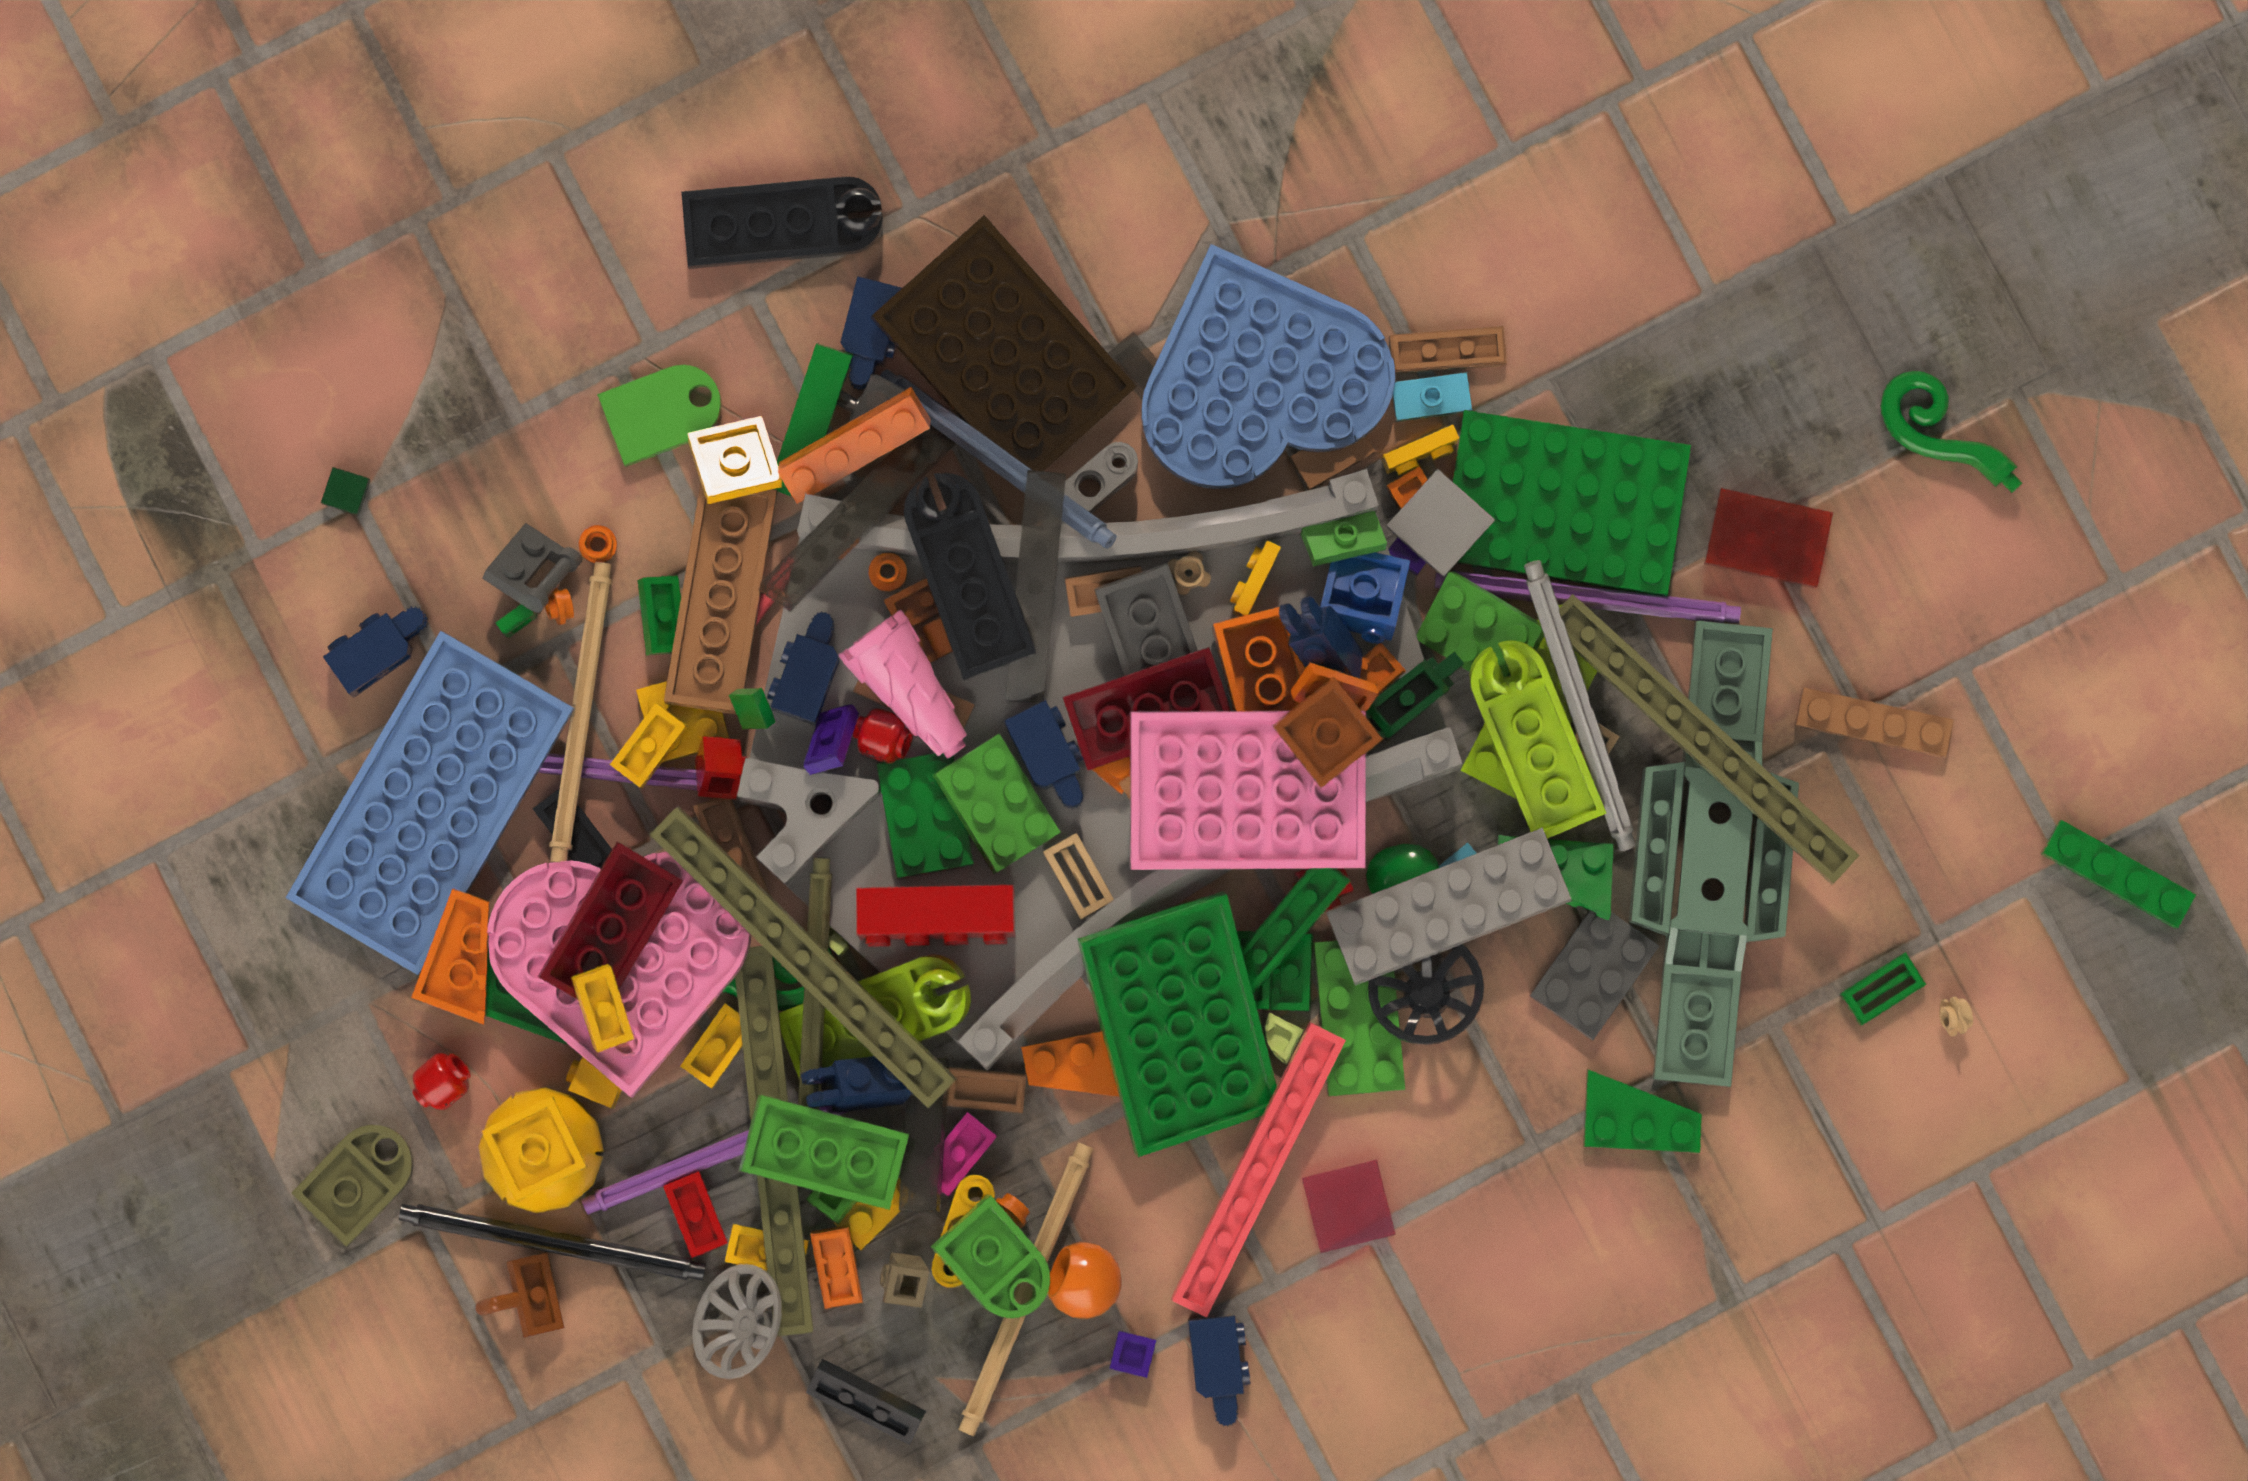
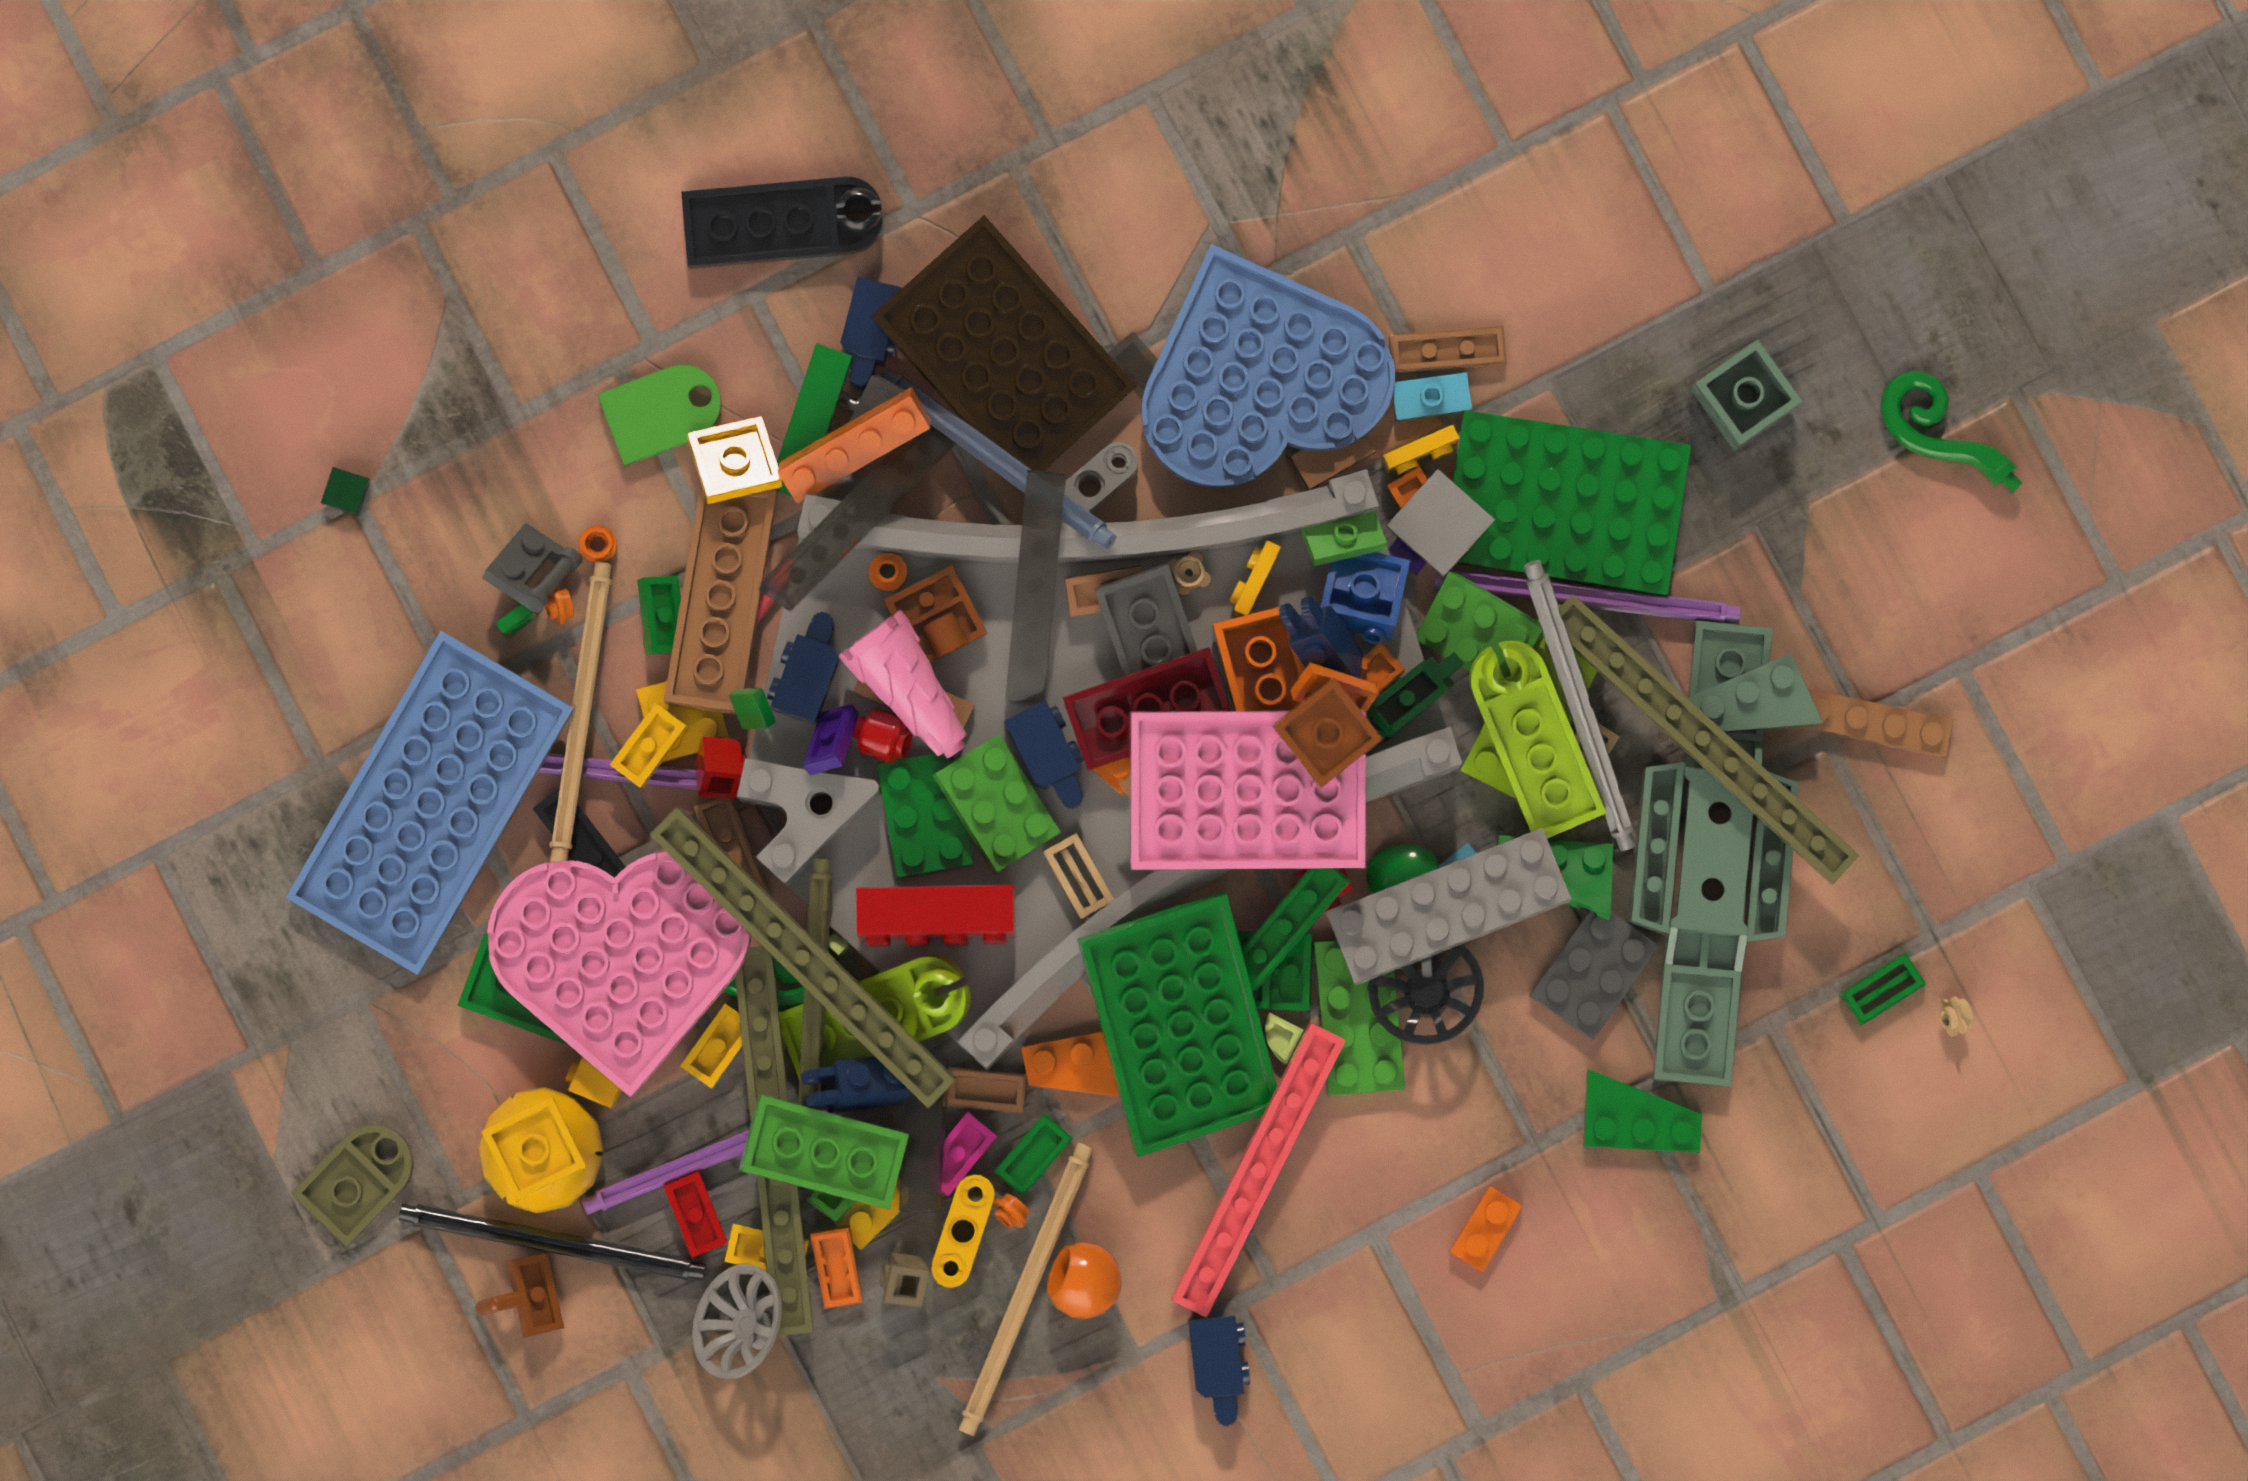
(375, 649): dark blue hinge -> none
(441, 1081): red head -> none
(458, 959): orange wing -> none
(602, 1008): yellow plate -> none
(612, 919): dark red slope -> none
(865, 1401): black plate -> none
(967, 576): black plate -> none
(993, 1258): bright green tile -> none
(1033, 1155): none -> green tile
(1132, 1354): dark purple plate -> none
(1348, 1206): clear pink tile -> none
(1485, 1229): none -> orange plate
(1746, 395): none -> sand green brick
(1760, 699): none -> sand green wing
(1768, 538): clear red plate -> none
(2118, 874): green plate -> none

